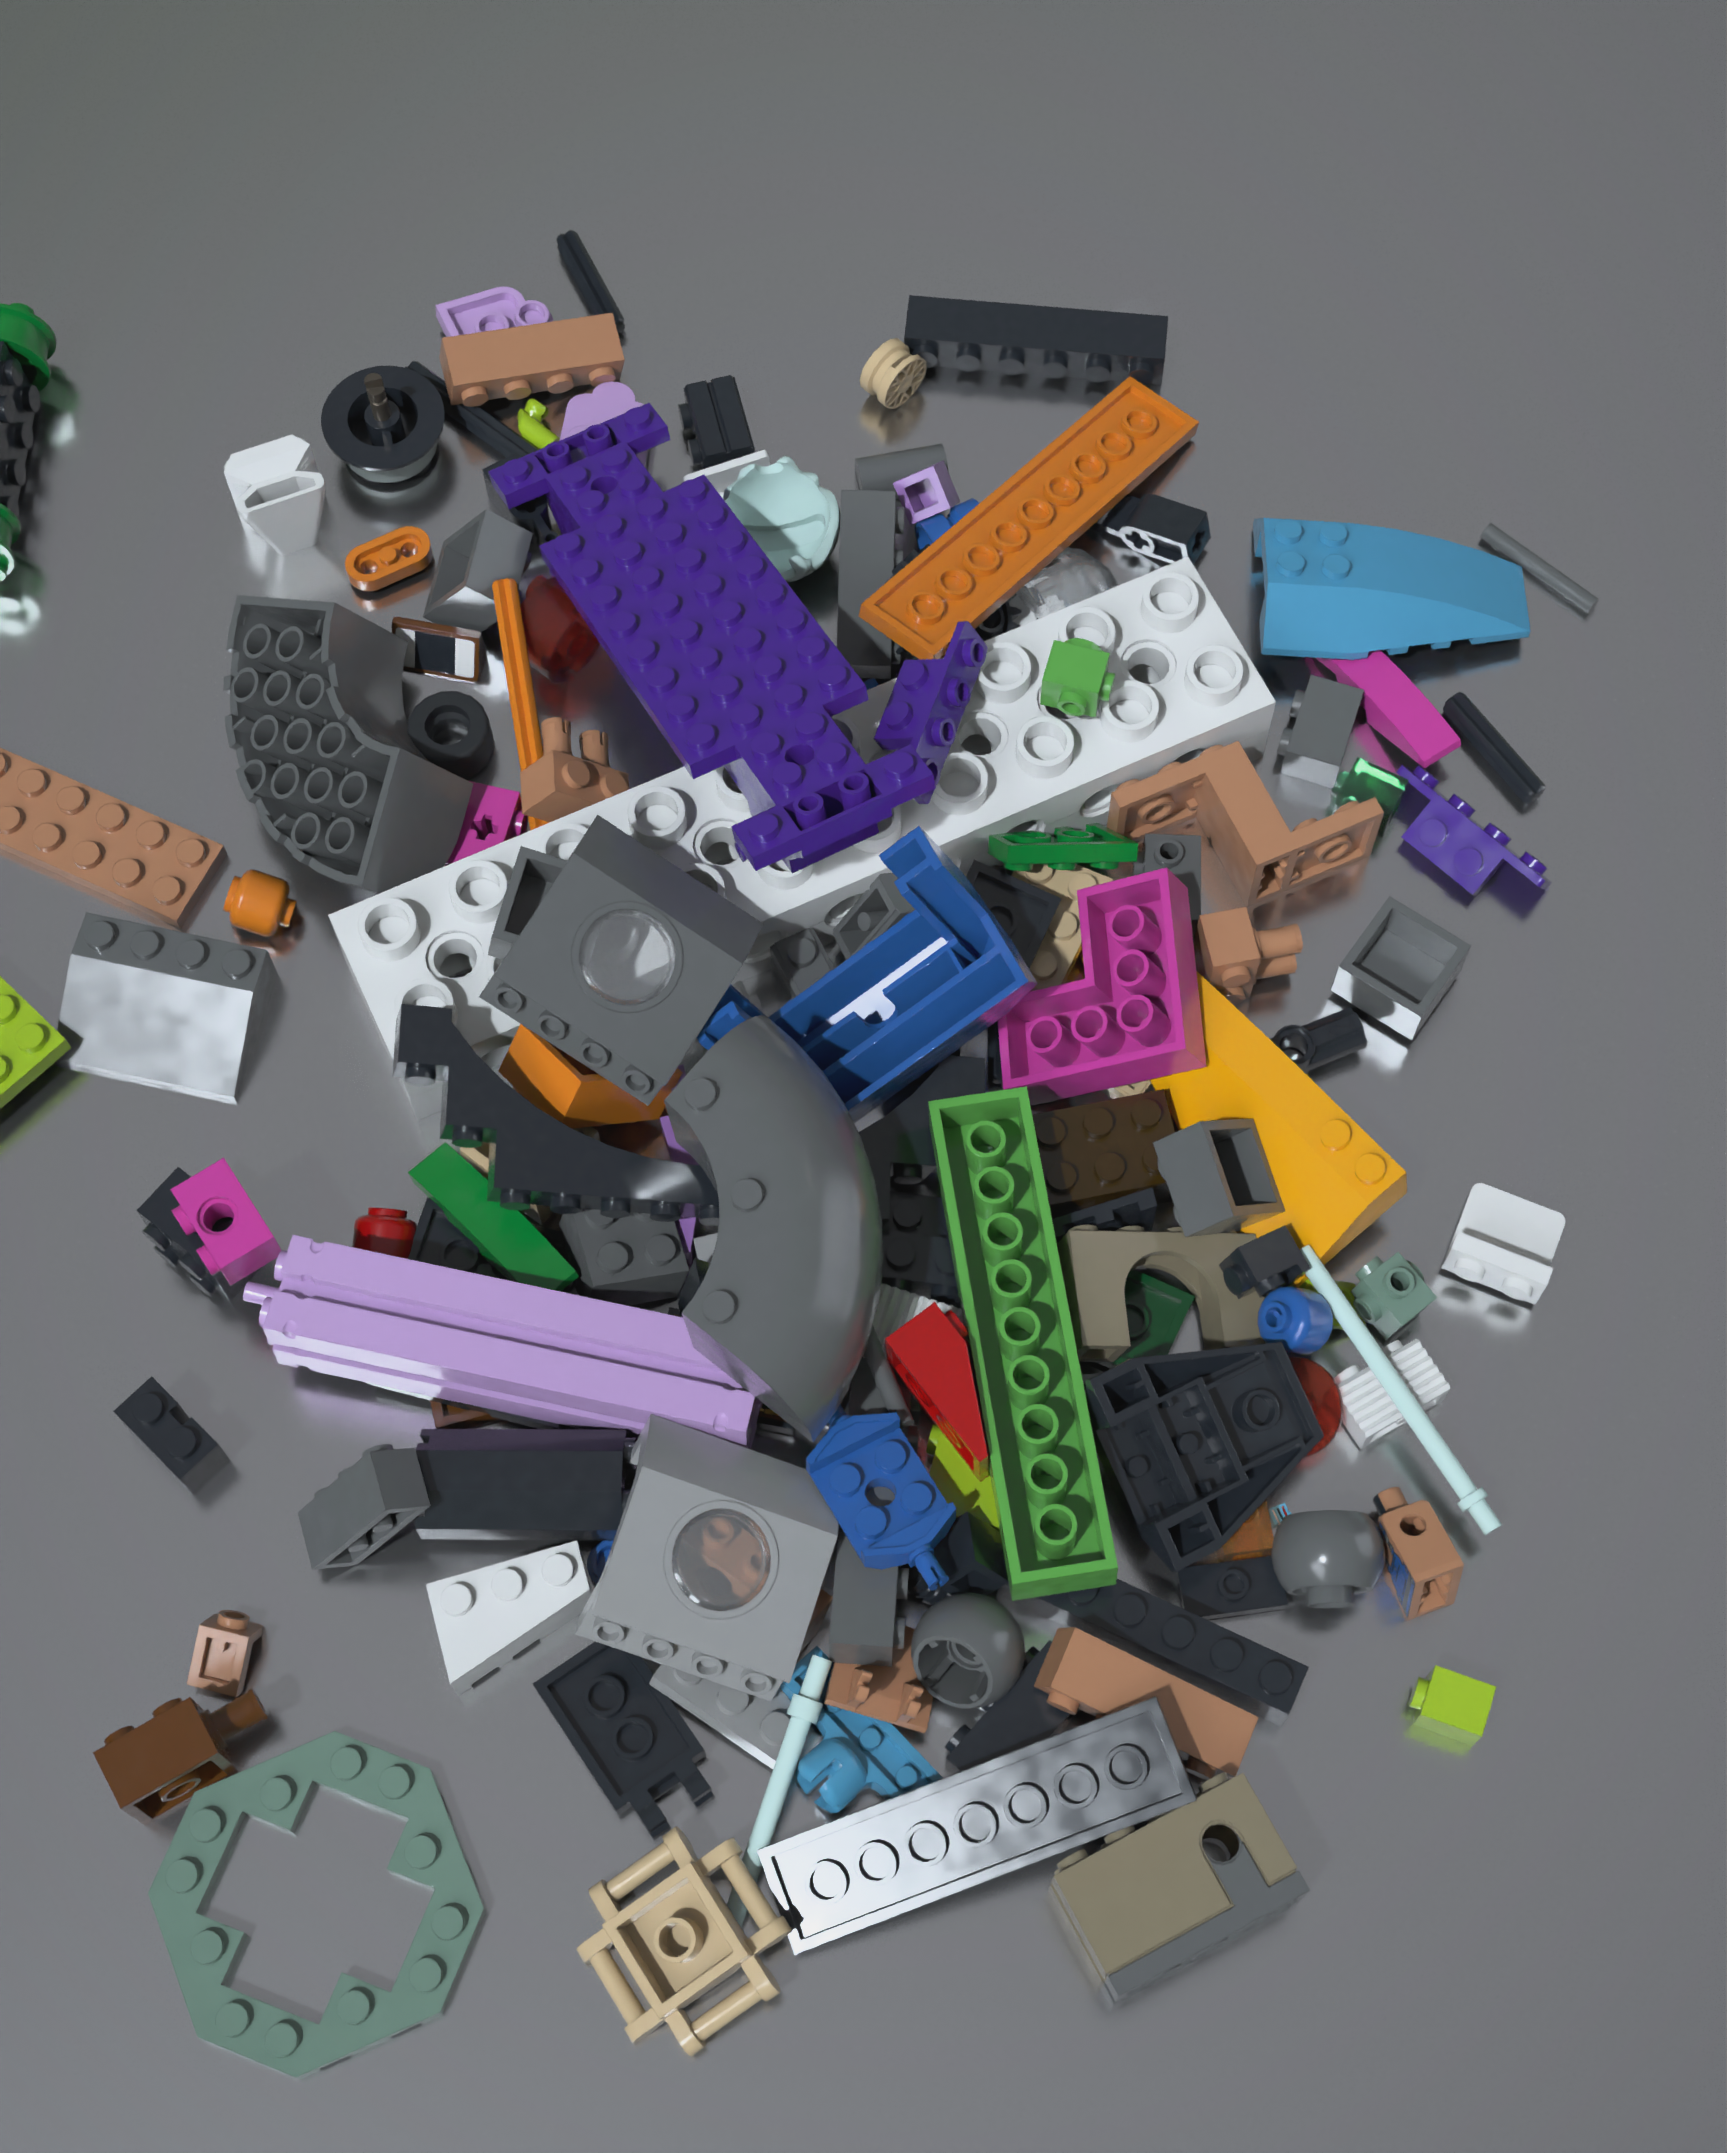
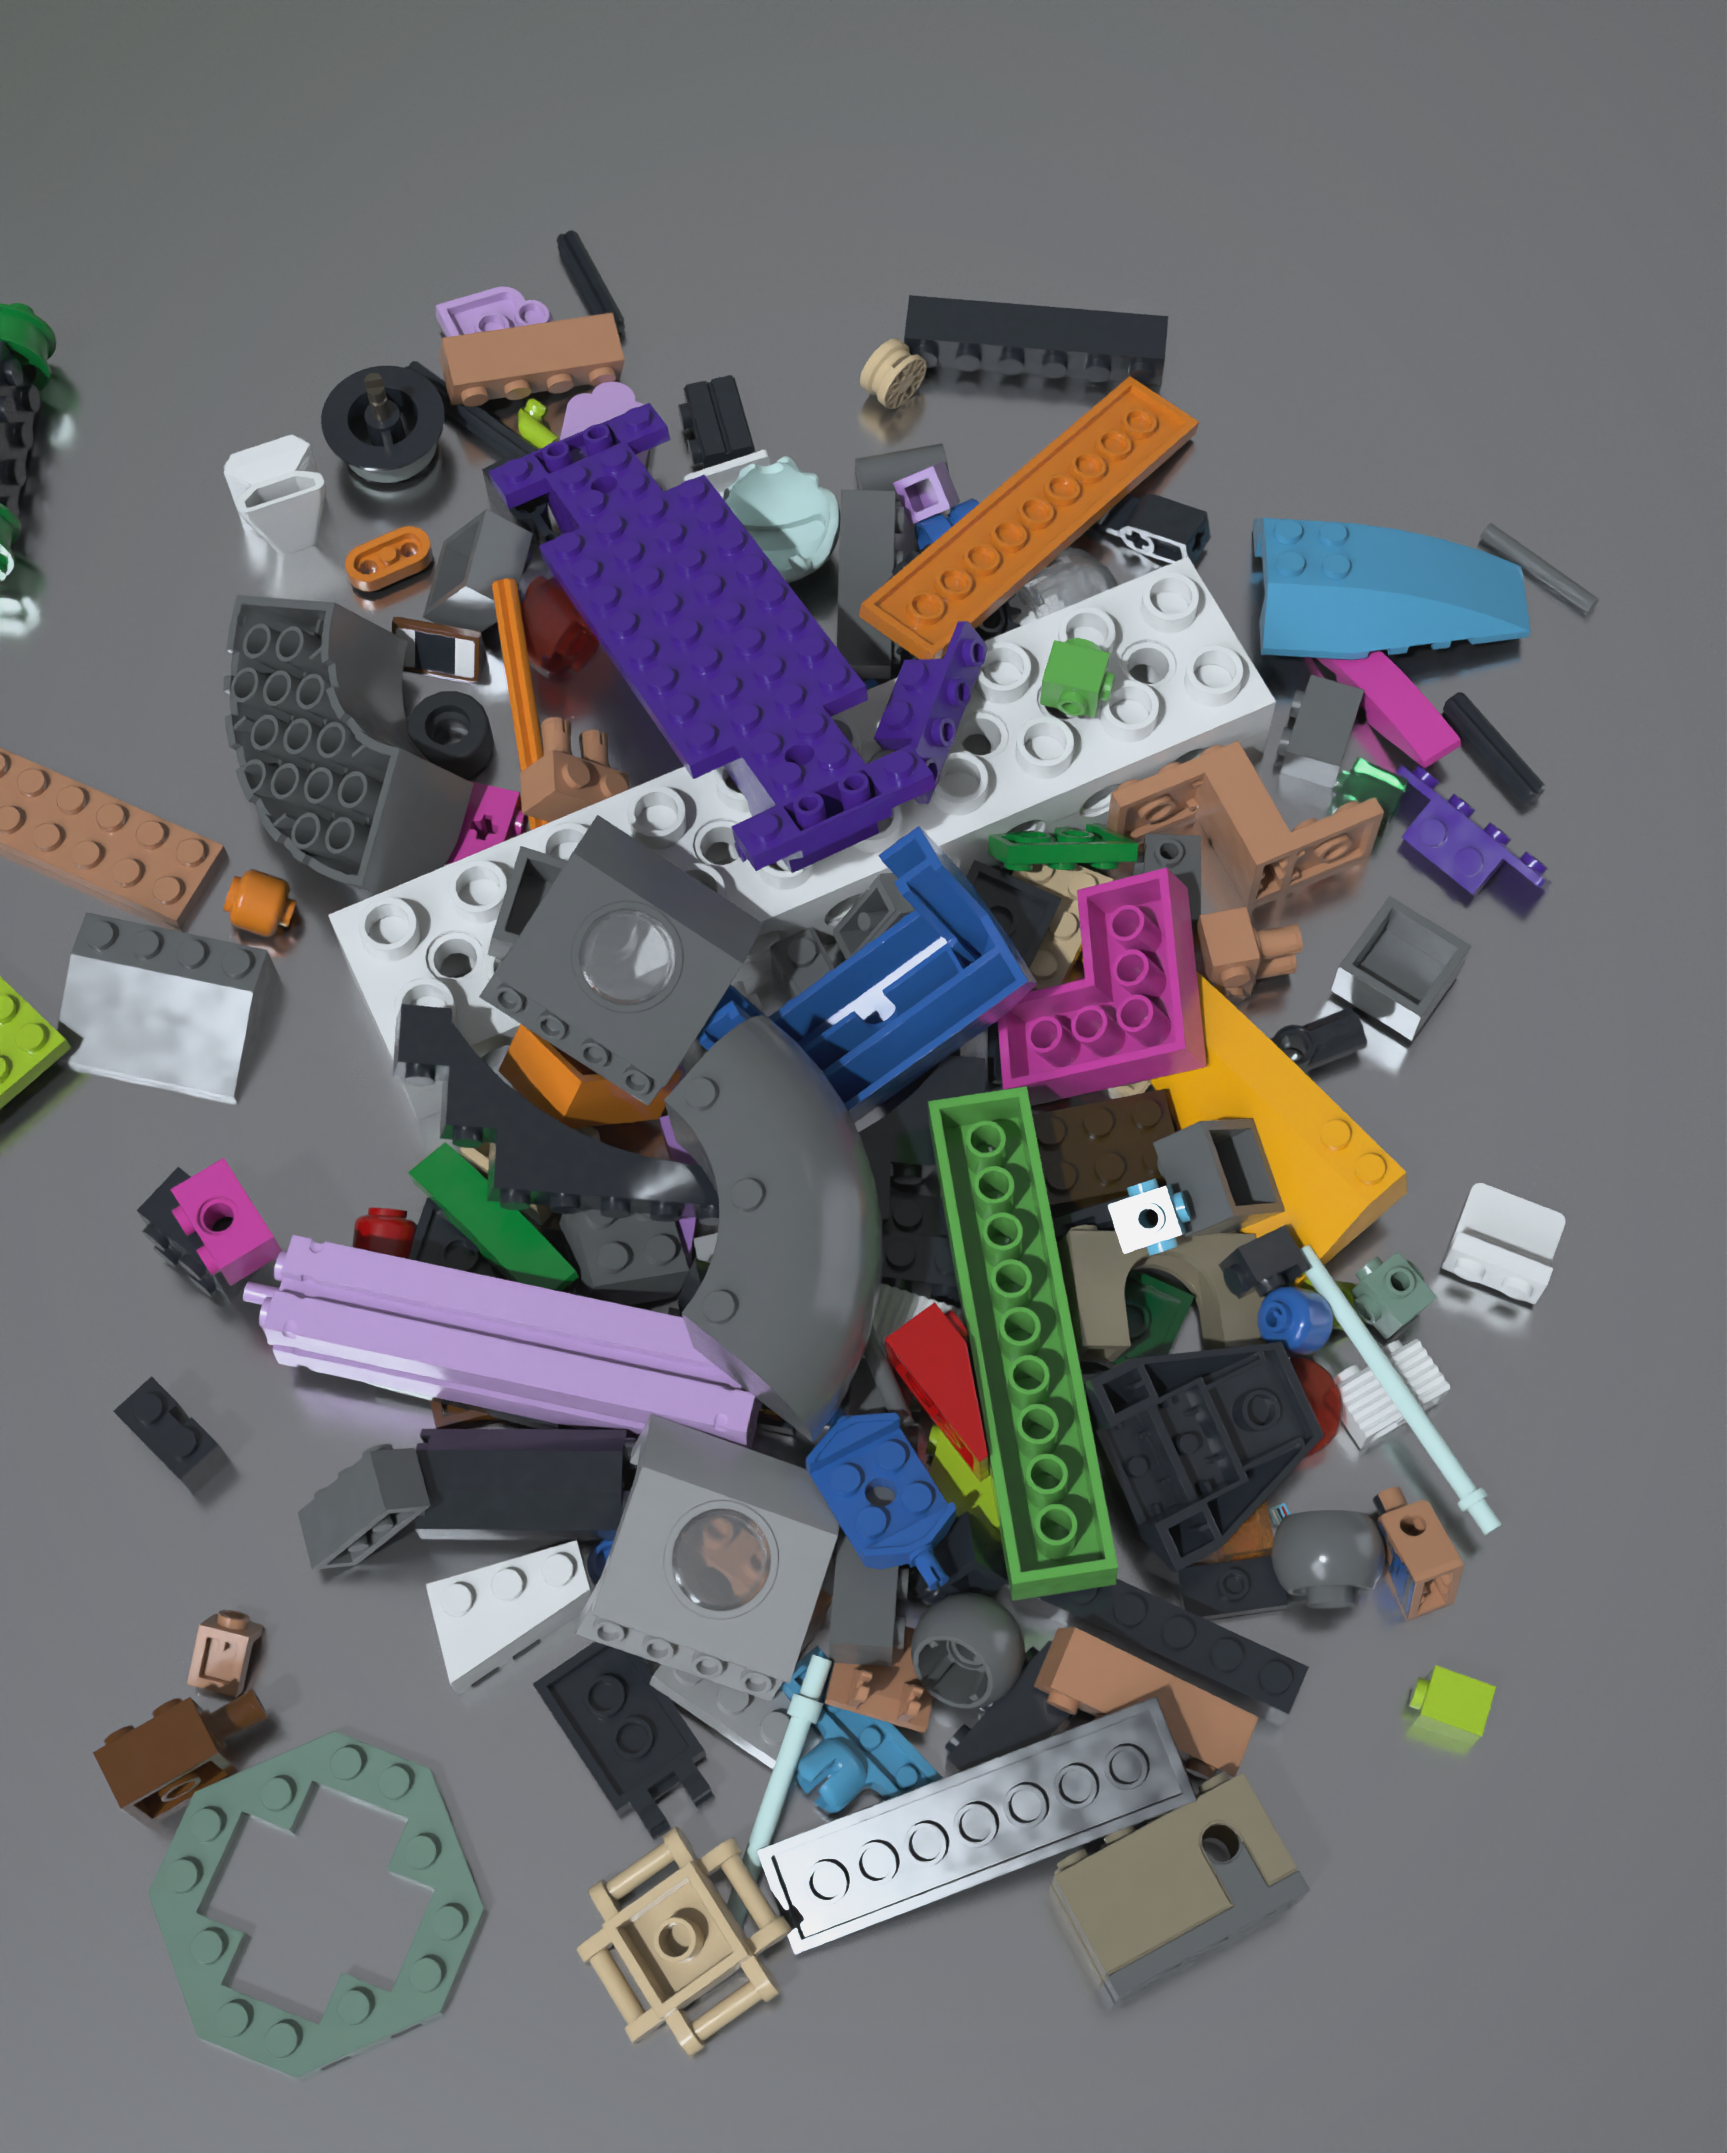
(1131, 1220): none -> brick

